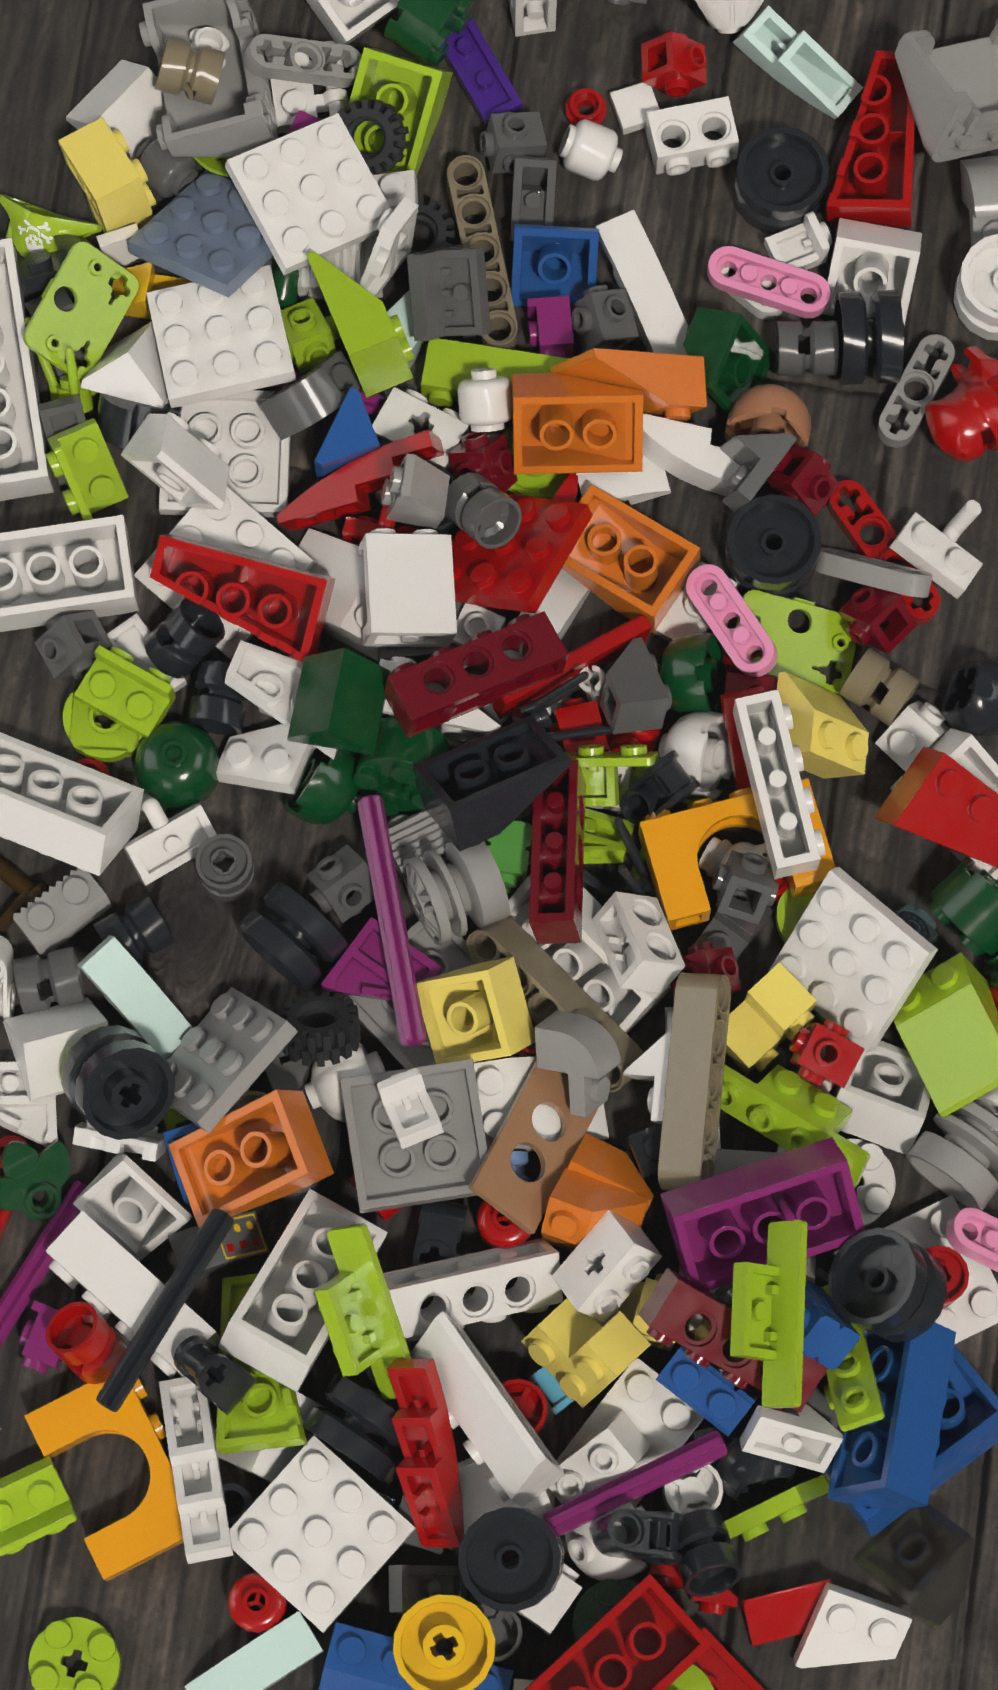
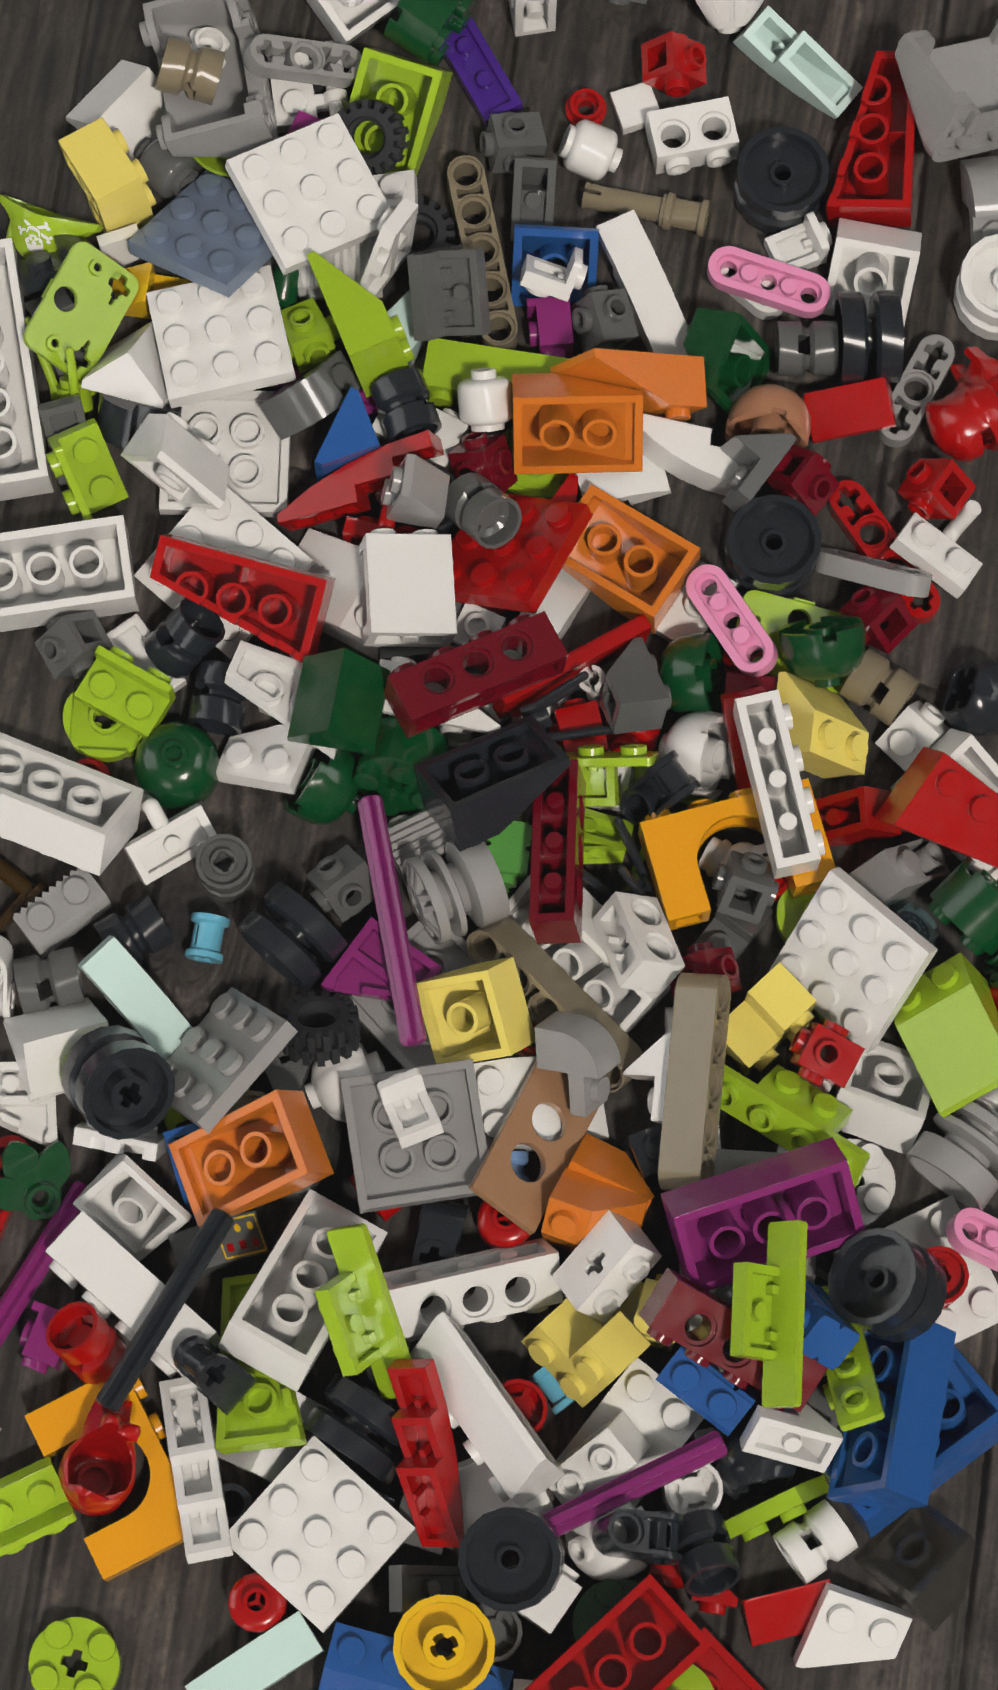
(101, 1464): none -> red piece
(207, 938): none -> medium azure bush
(403, 401): none -> black wheel
(550, 279): none -> white bracket
(665, 210): none -> dark tan pin
(823, 648): none -> dark green cylinder
(828, 1532): none -> white wheel
(850, 409): none -> red slope
(850, 816): none -> red slope
(902, 871): none -> light grey slope
(936, 488): none -> red brick

